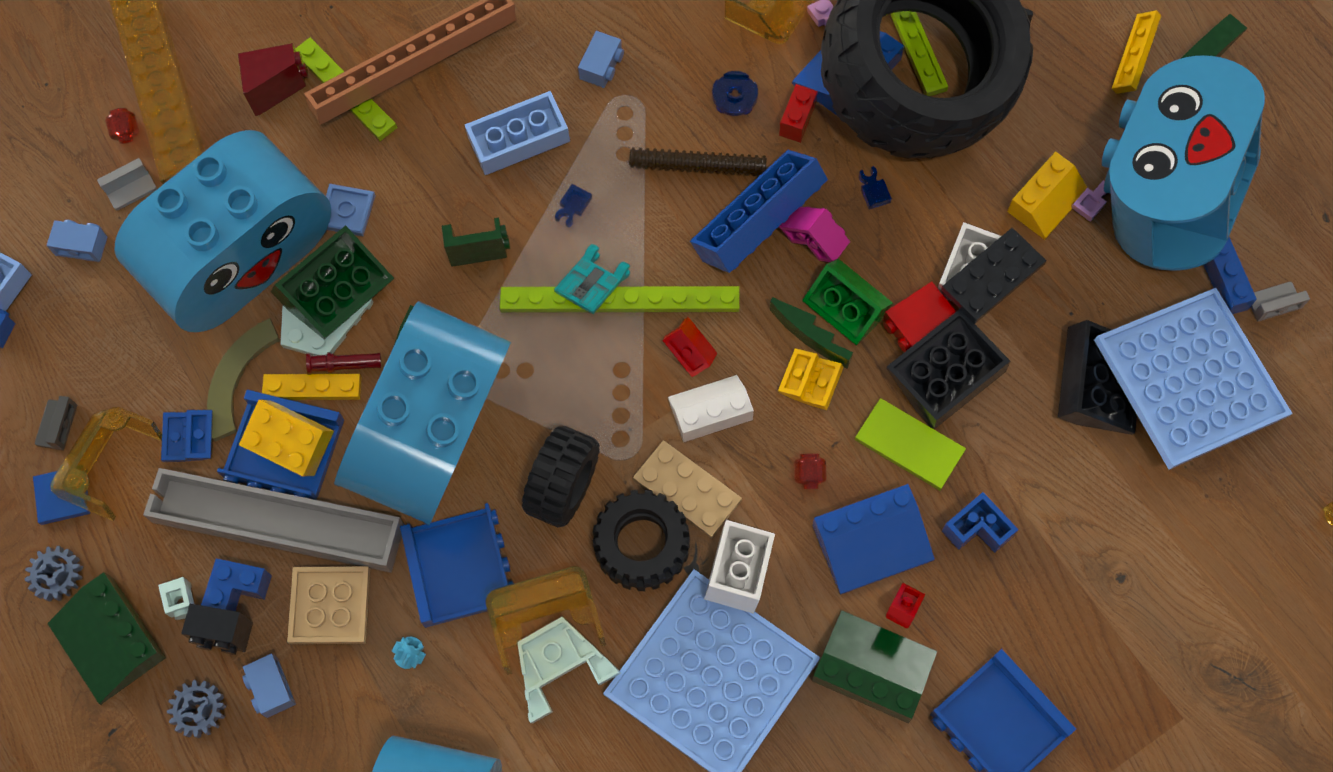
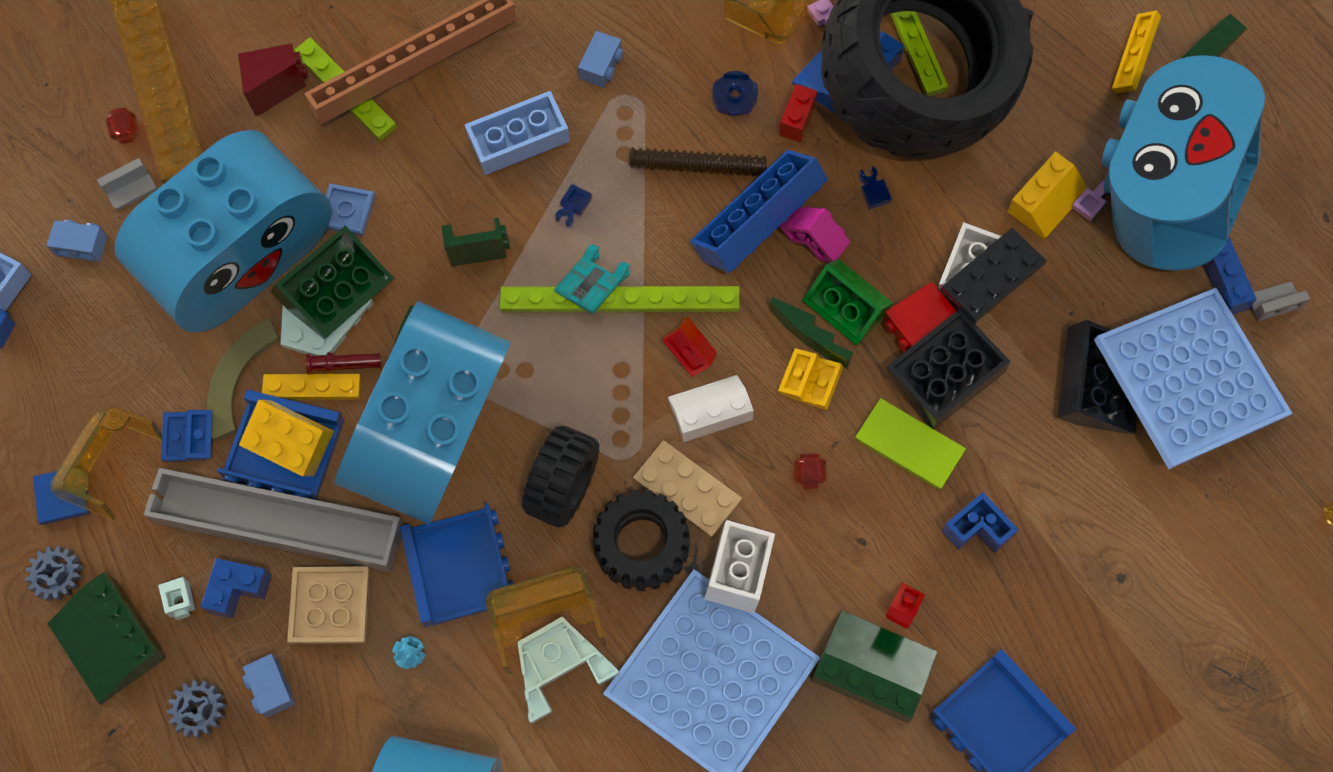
(56, 423): dark grey panel -> none
(217, 628): black brick -> none
(873, 539): blue slope -> none

